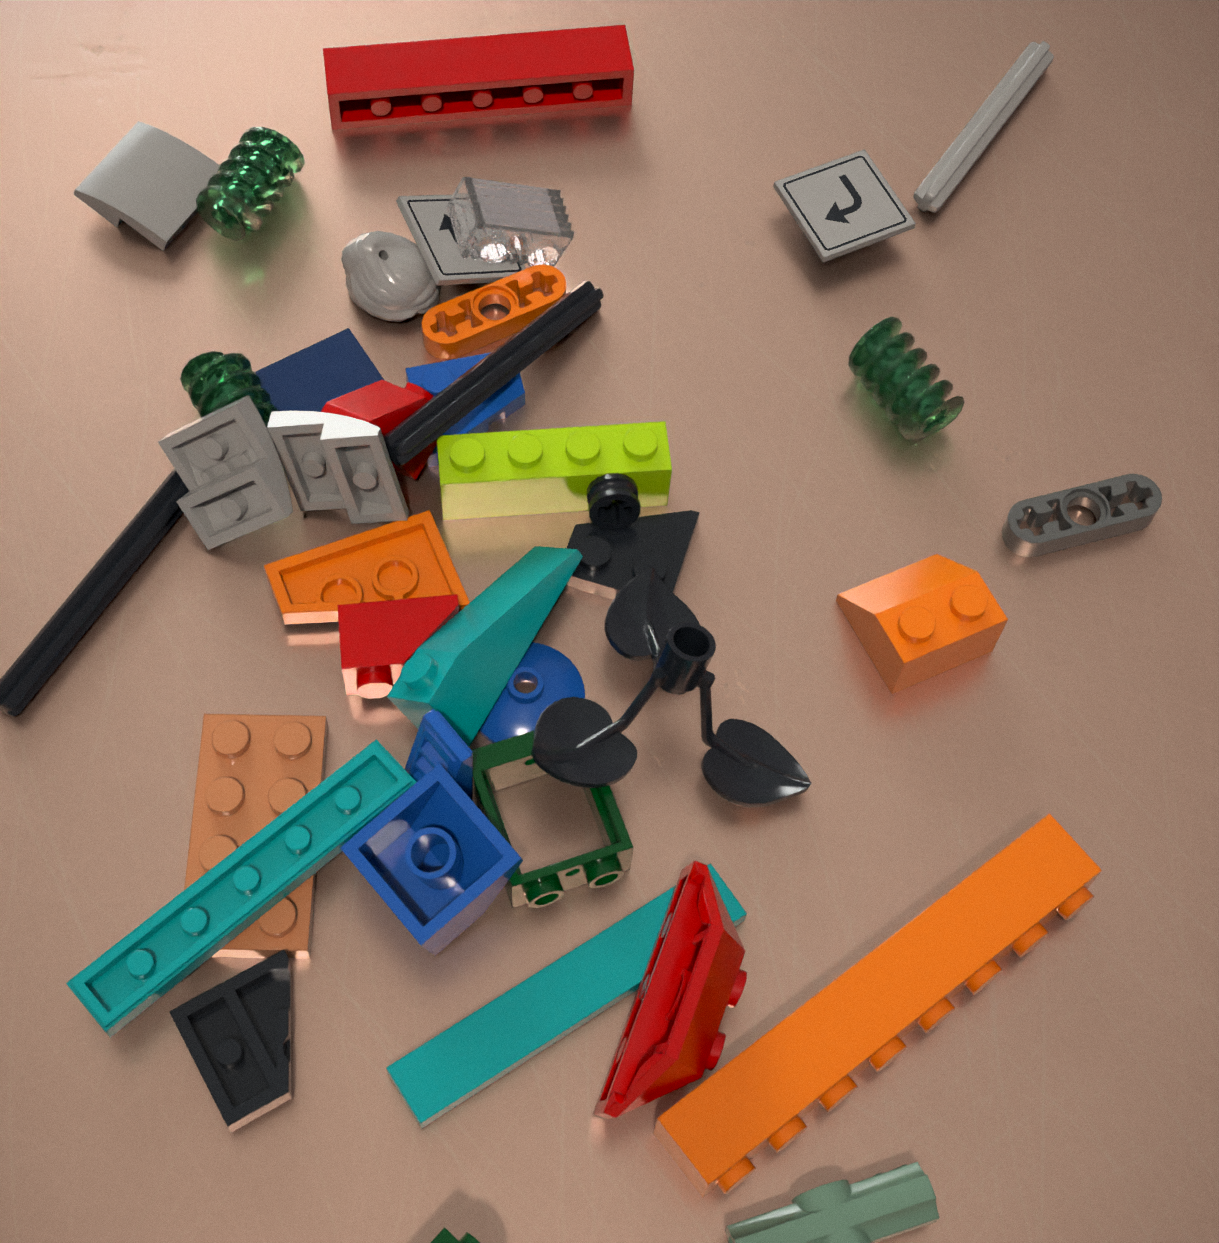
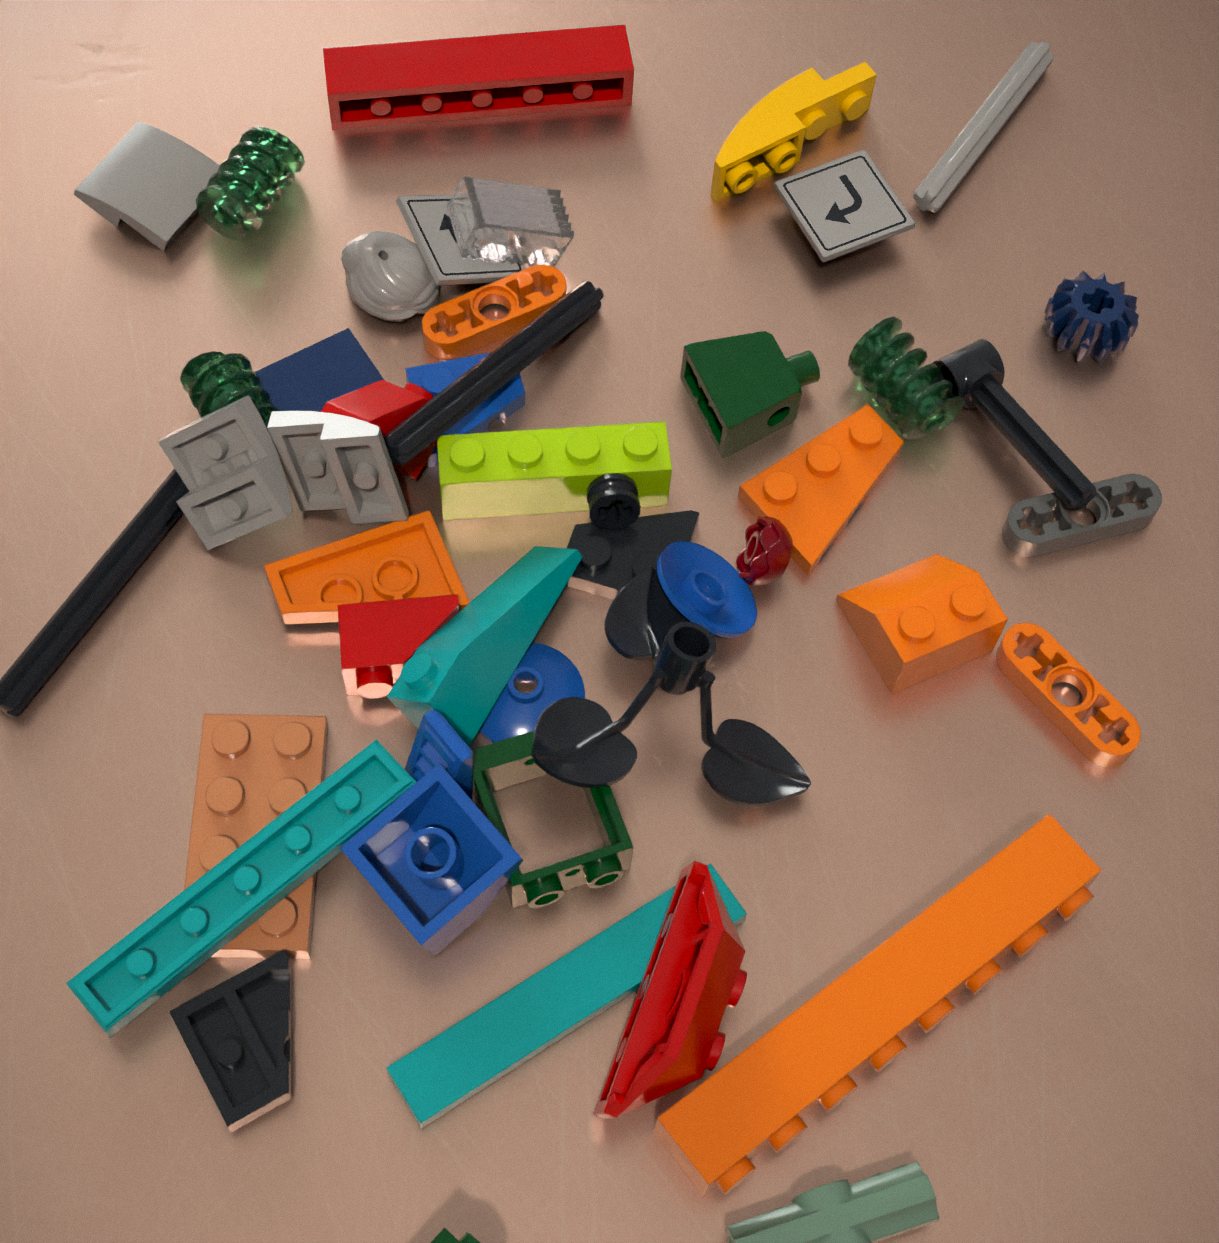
(706, 589): none -> blue dish
(745, 387): none -> dark green torso
(766, 552): none -> dark red plate
(774, 129): none -> yellow slope
(824, 482): none -> orange wing
(978, 377): none -> black axle
(1067, 719): none -> orange beam
(1091, 317): none -> dark blue gear

